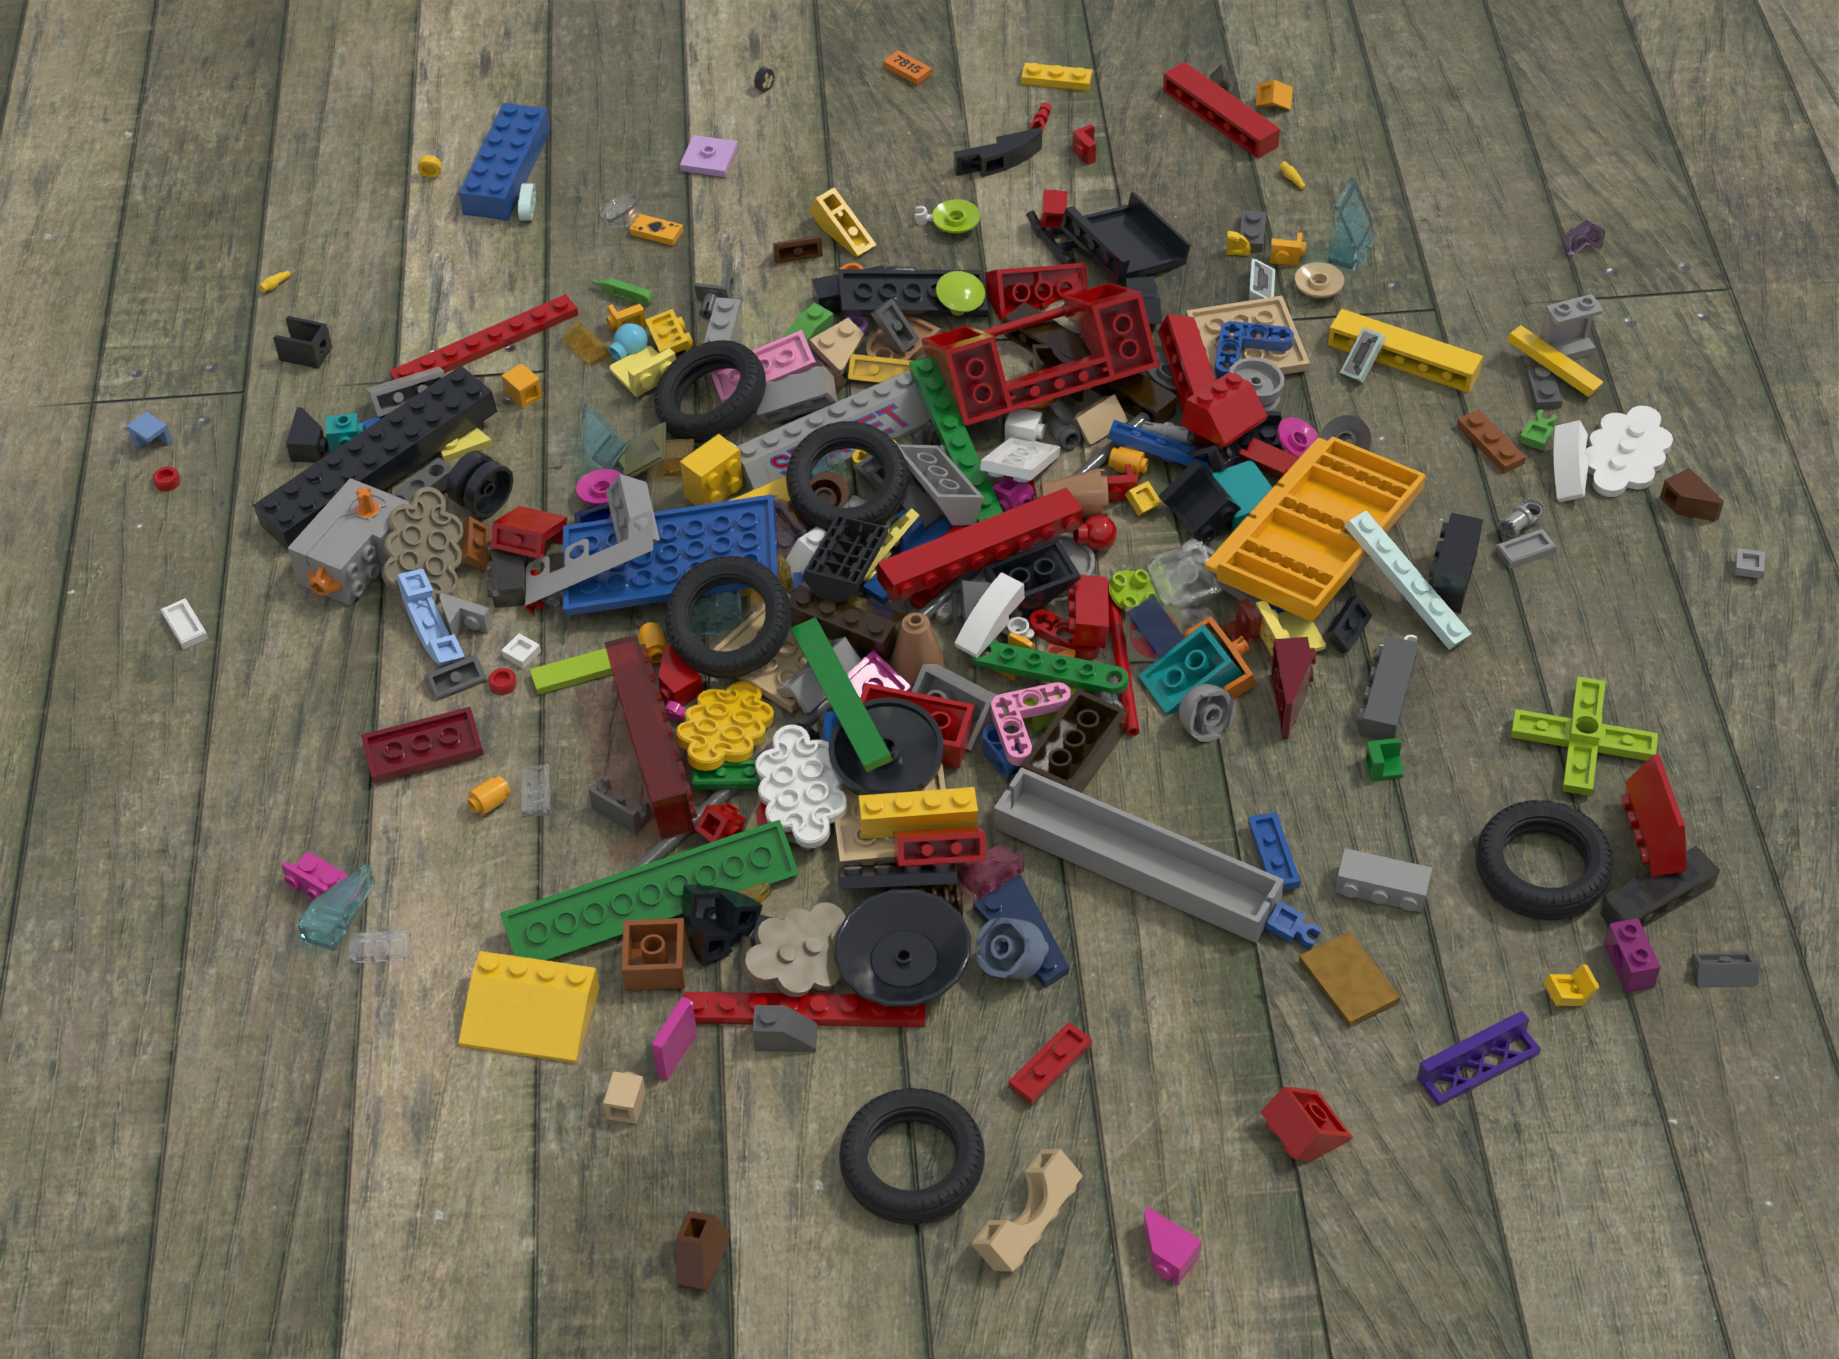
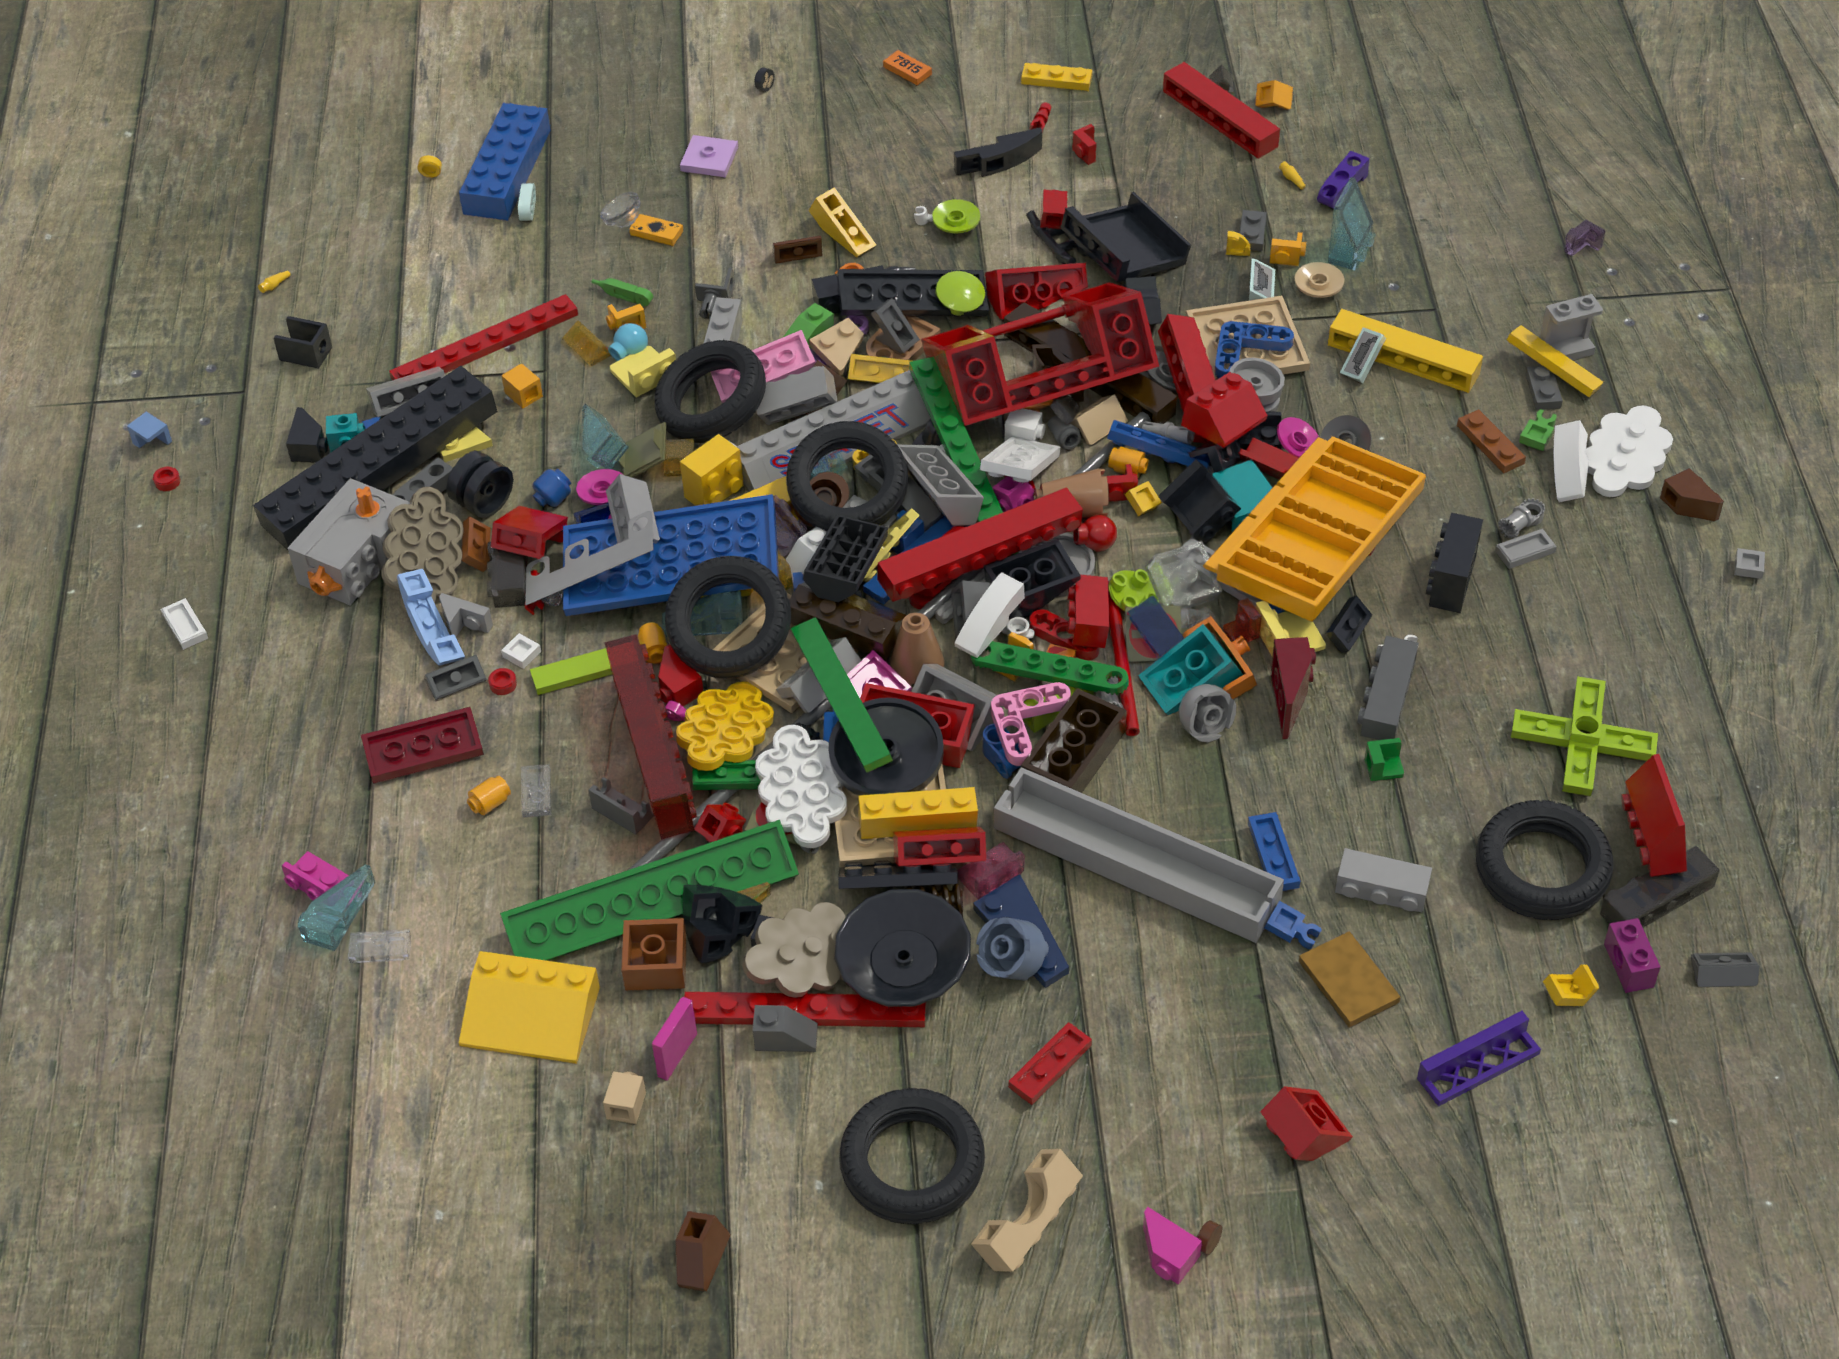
(551, 488): none -> blue head
(668, 332): yellow bracket -> none
(1210, 1236): none -> reddish brown tile
(1336, 182): none -> dark purple leg
(1407, 580): light aqua plate -> none

